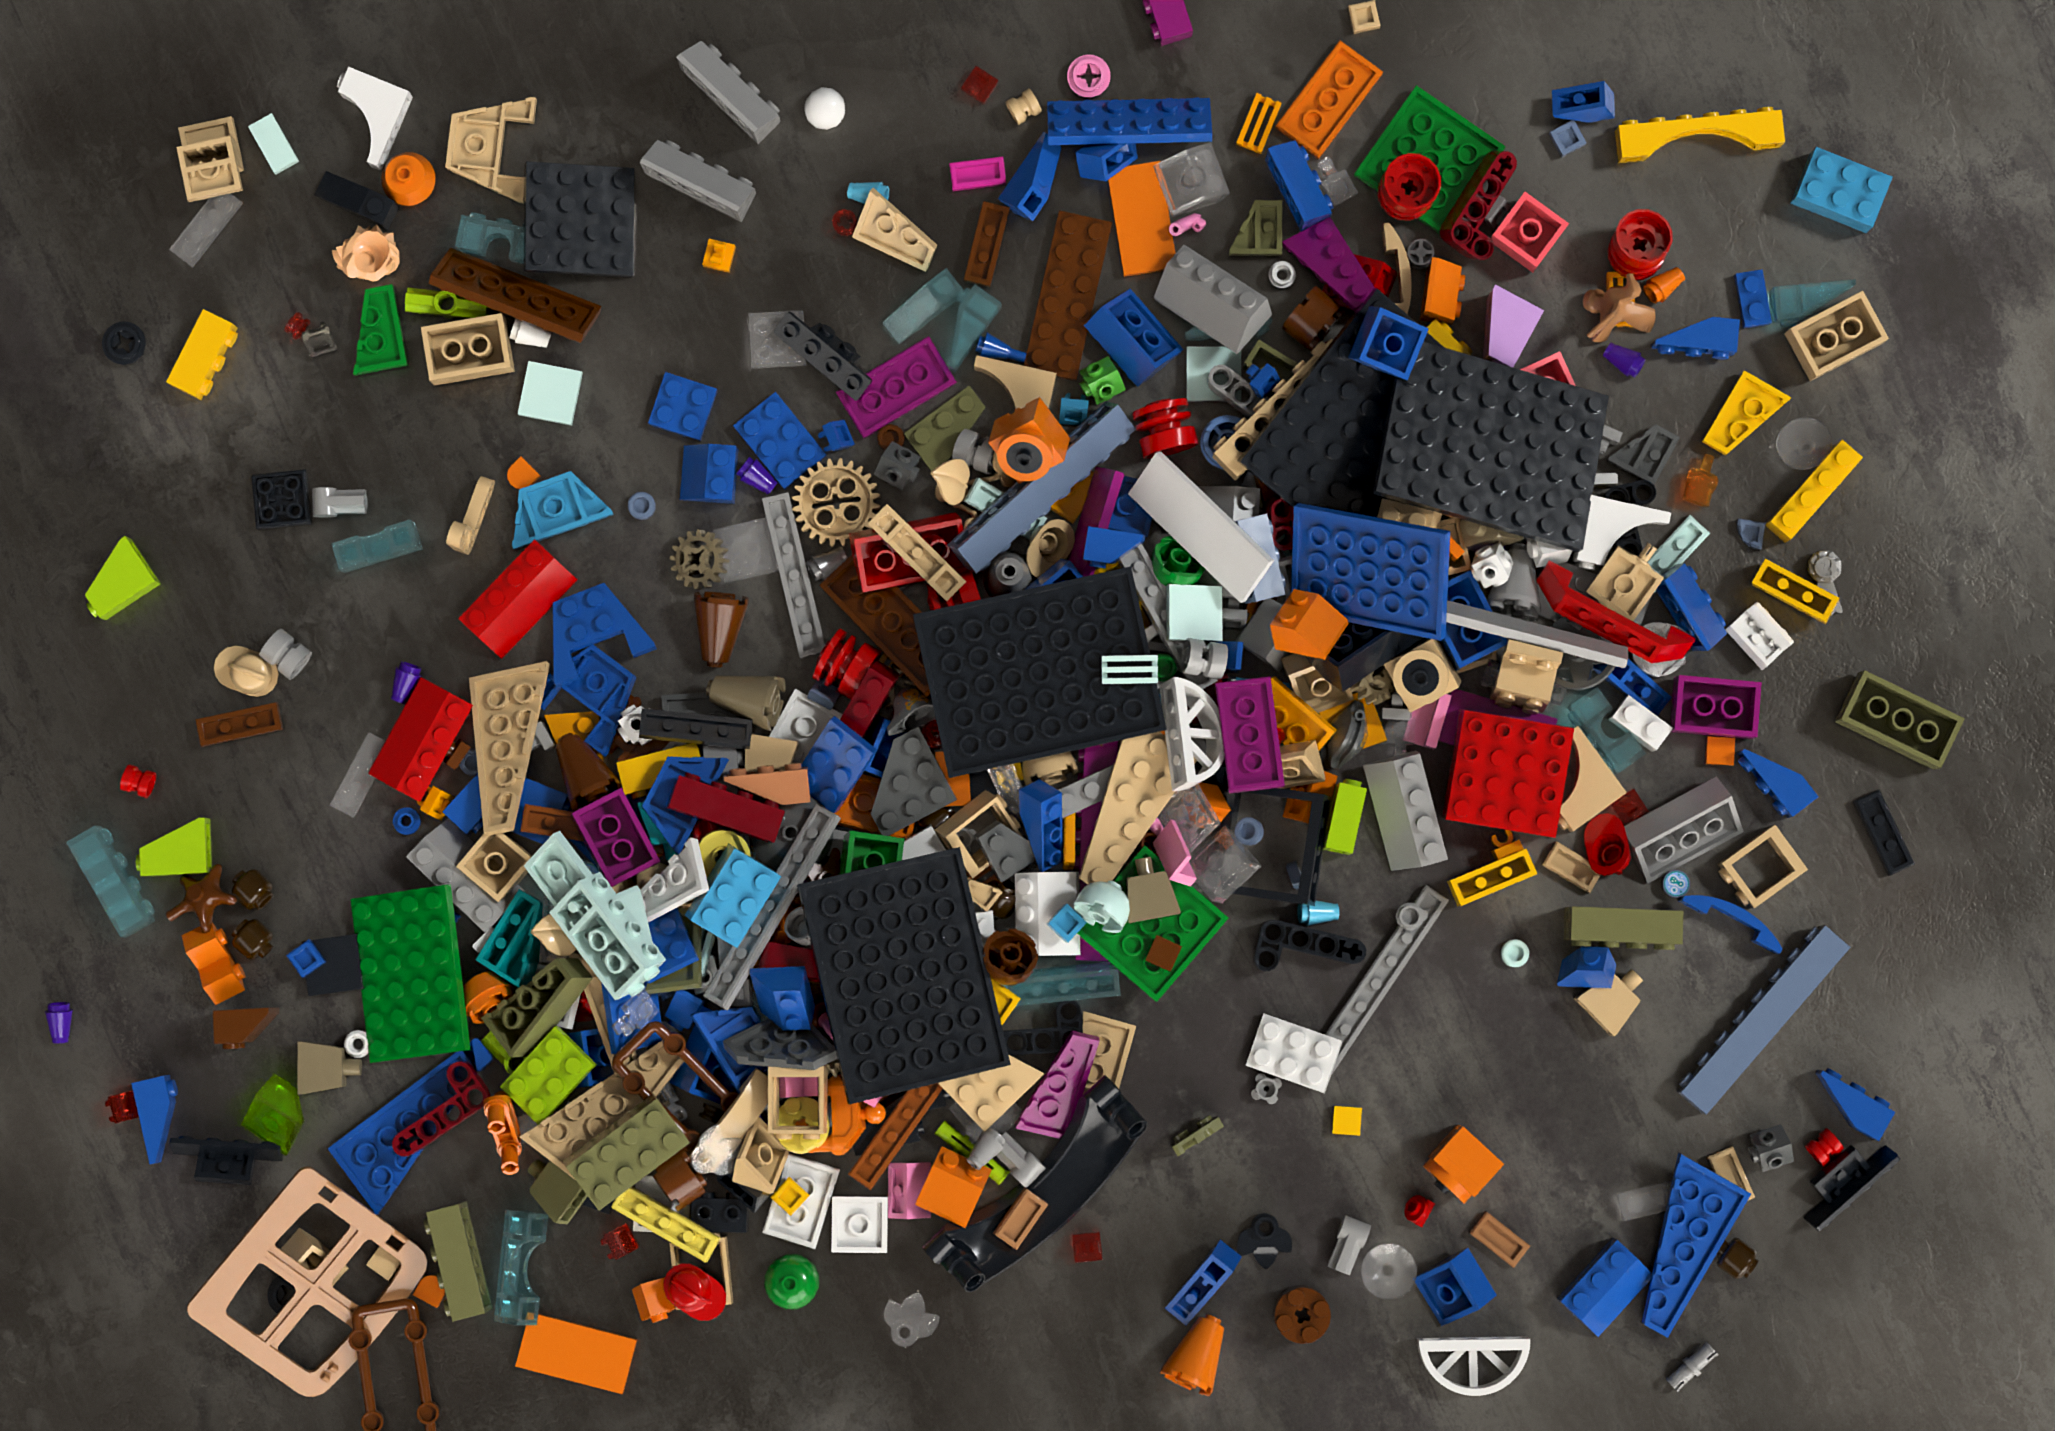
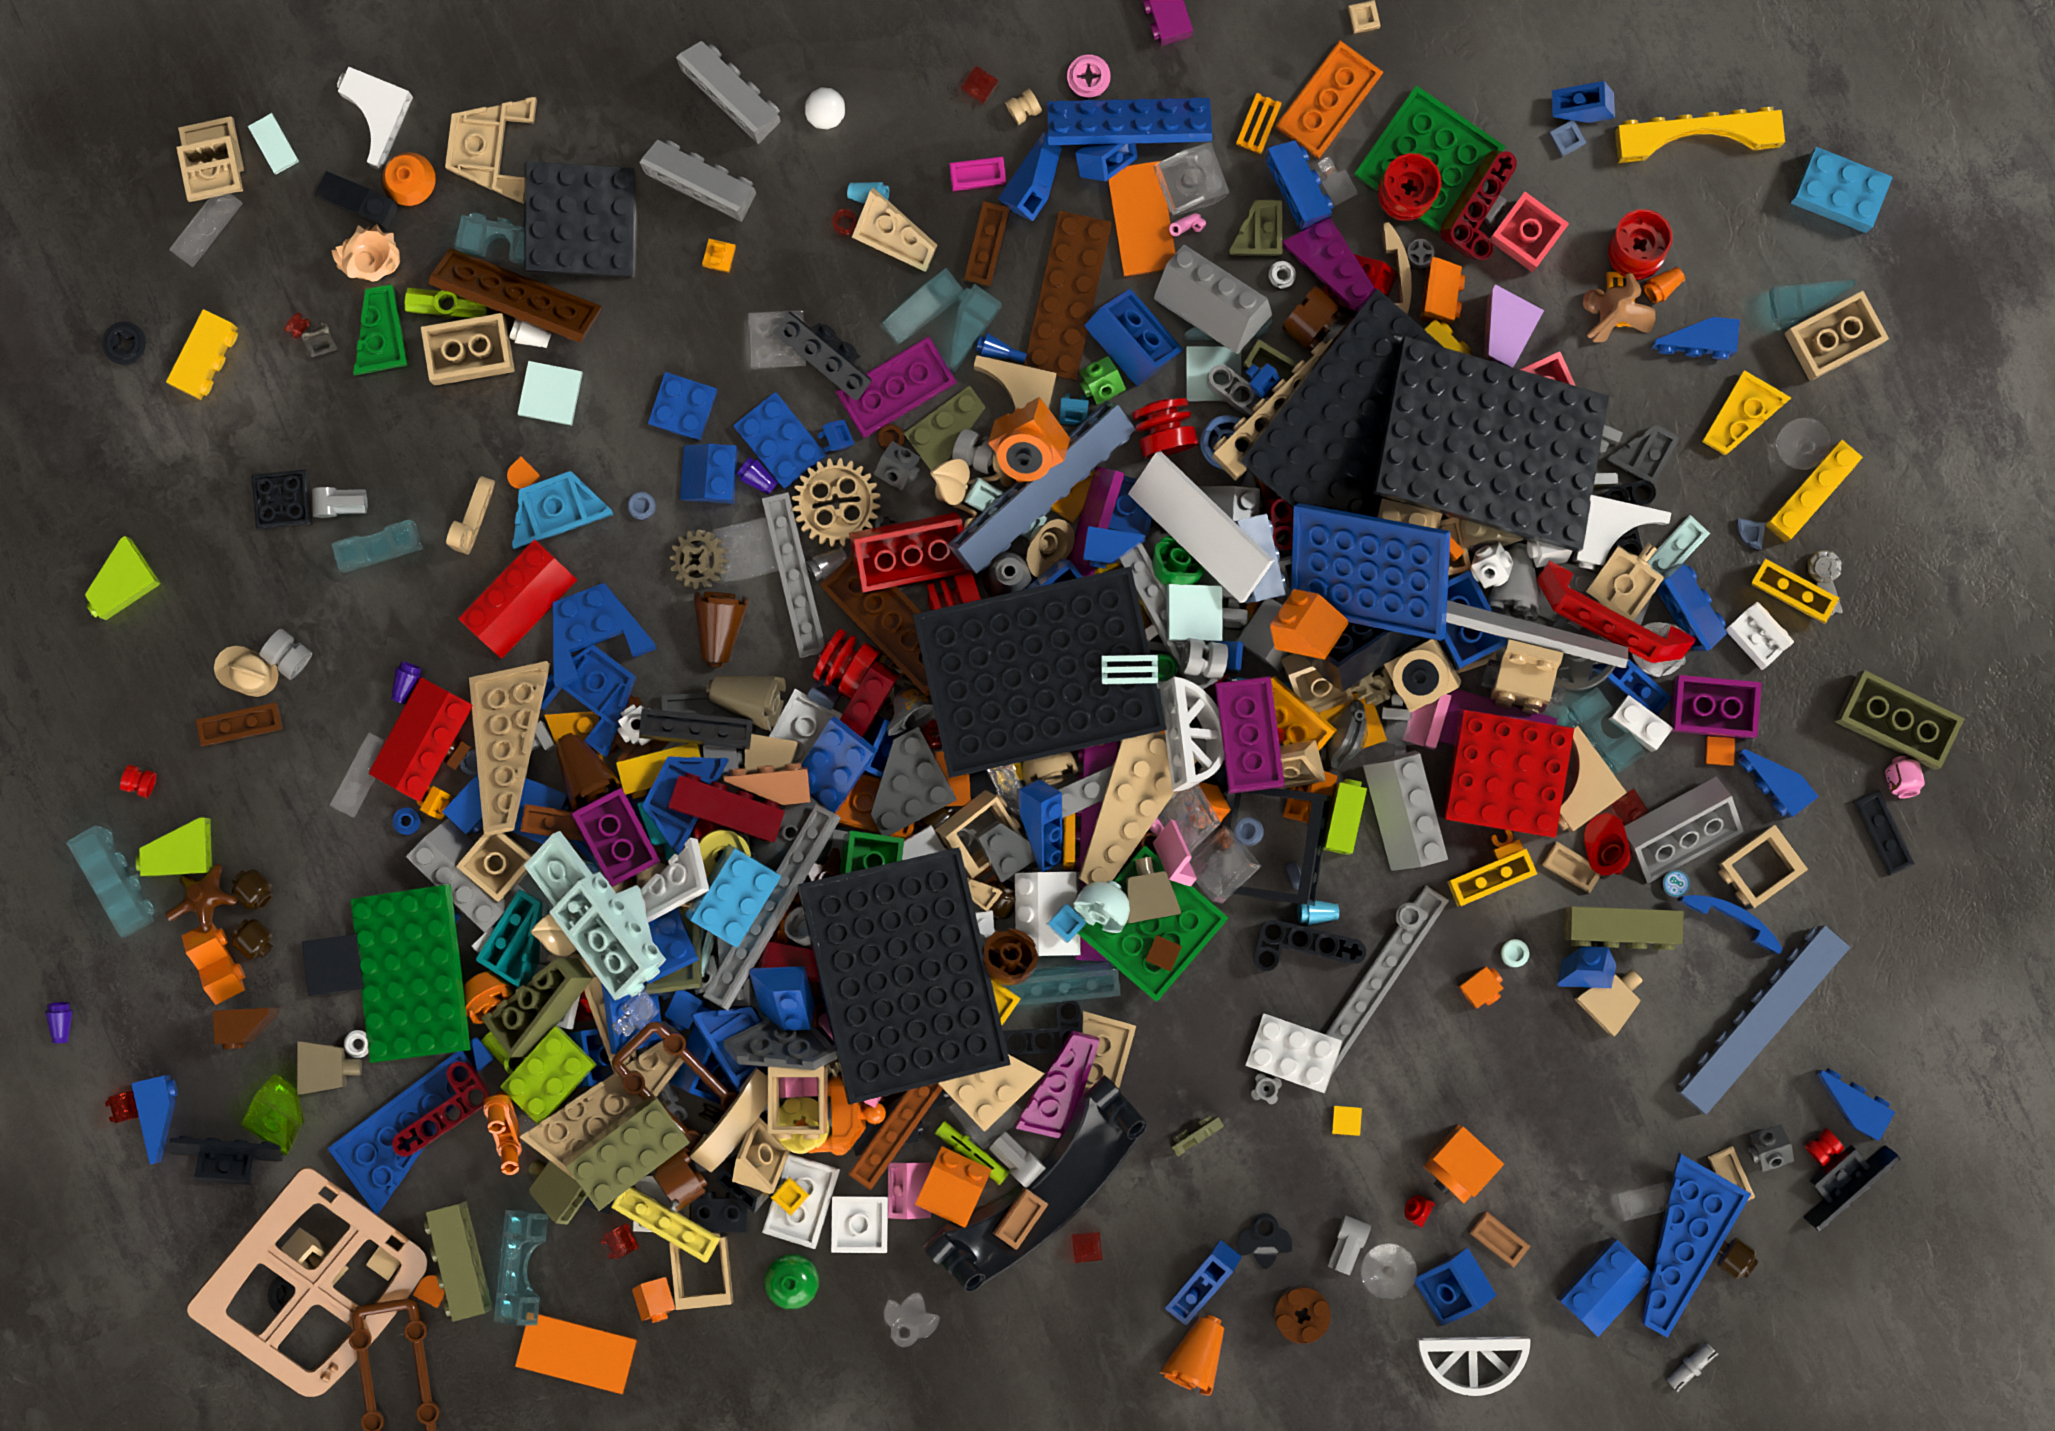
(306, 958): blue tile -> none
(694, 1292): red piece -> none
(718, 1150): clear plate -> none
(917, 552): tan slope -> none
(985, 1148): light grey cone -> none
(1388, 342): blue slope -> none
(1482, 987): none -> orange brick
(1624, 359): dark purple cone -> none
(1700, 483): clear orange piece -> none
(1752, 298): blue plate -> none
(1904, 777): none -> bright pink head

